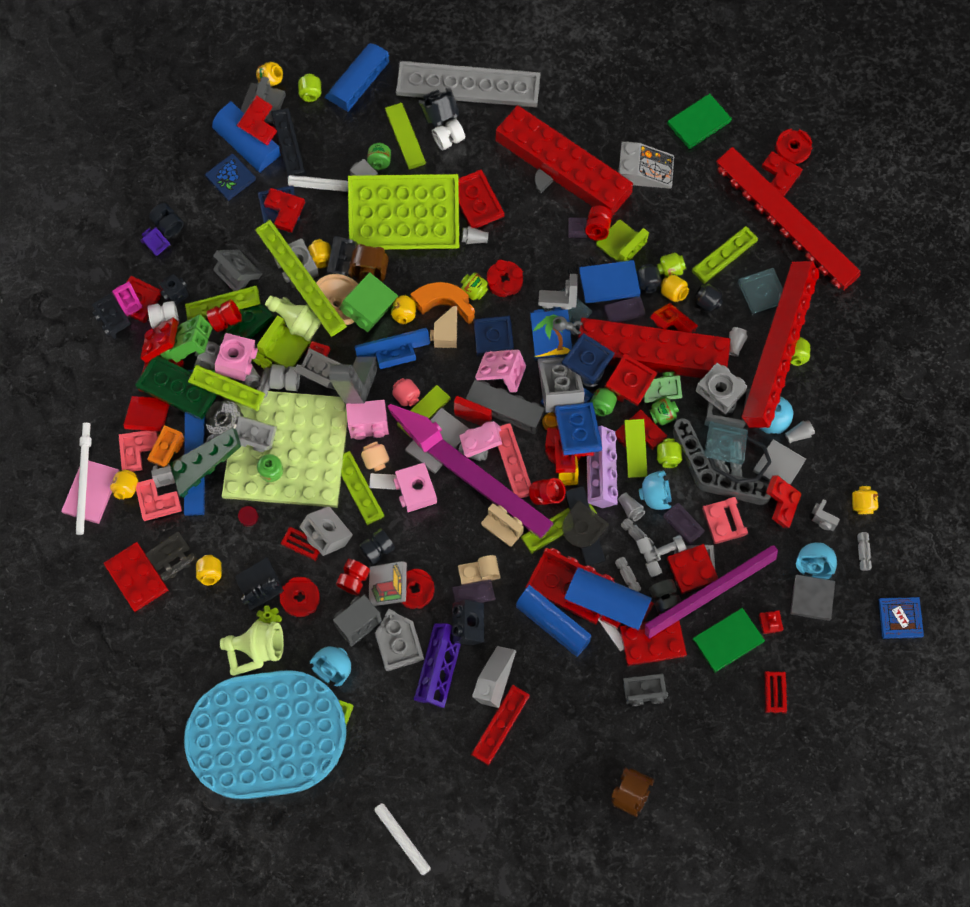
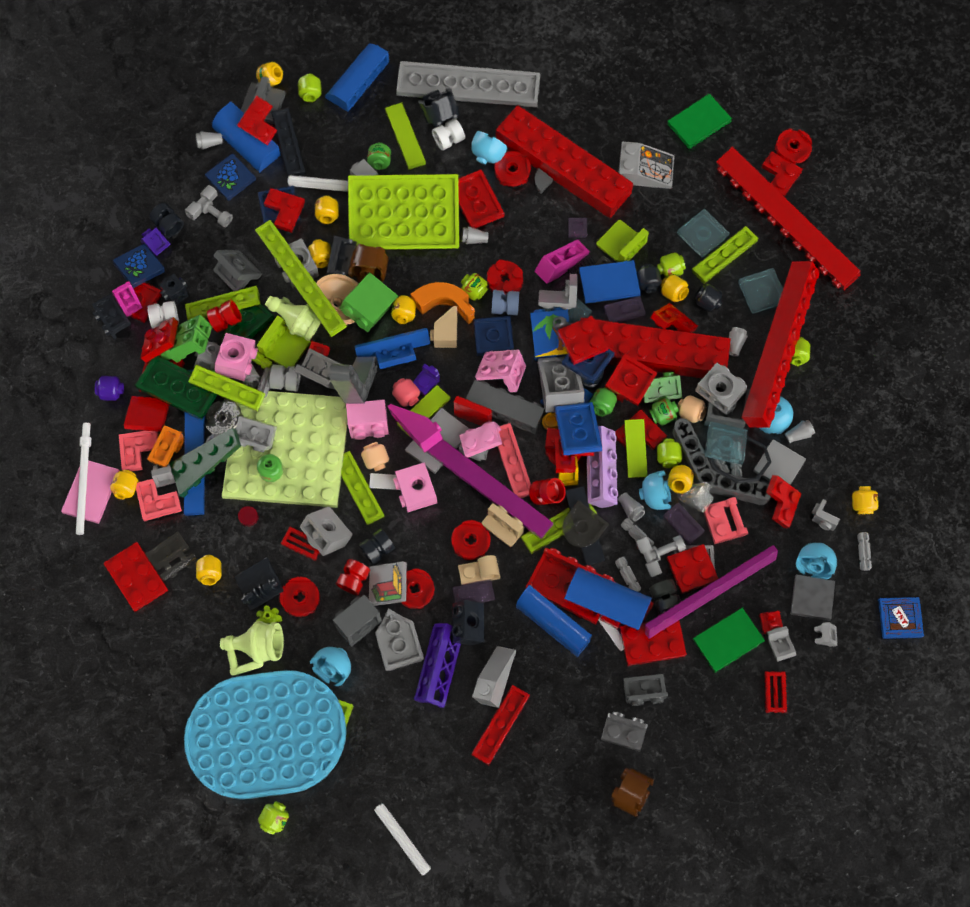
(109, 388): none -> dark purple head
(138, 265): none -> dark blue tile
(205, 205): none -> light grey bar
(208, 139): none -> light grey cone
(273, 817): none -> lime head
(326, 209): none -> yellow head
(427, 379): none -> dark purple bracket
(463, 532): none -> red plate
(487, 148): none -> medium azure cylinder
(505, 302): none -> sand blue wheel
(515, 178): none -> red plate
(559, 261): none -> dark pink slope
(582, 340): none -> red plate
(598, 223): red wheel -> none
(624, 731): none -> flat silver bracket
(680, 479): none -> yellow head
(692, 409): none -> light nougat head
(698, 496): none -> clear slope
(703, 233): none -> clear light blue tile
(781, 643): none -> light grey bracket
(829, 634): none -> light grey tile

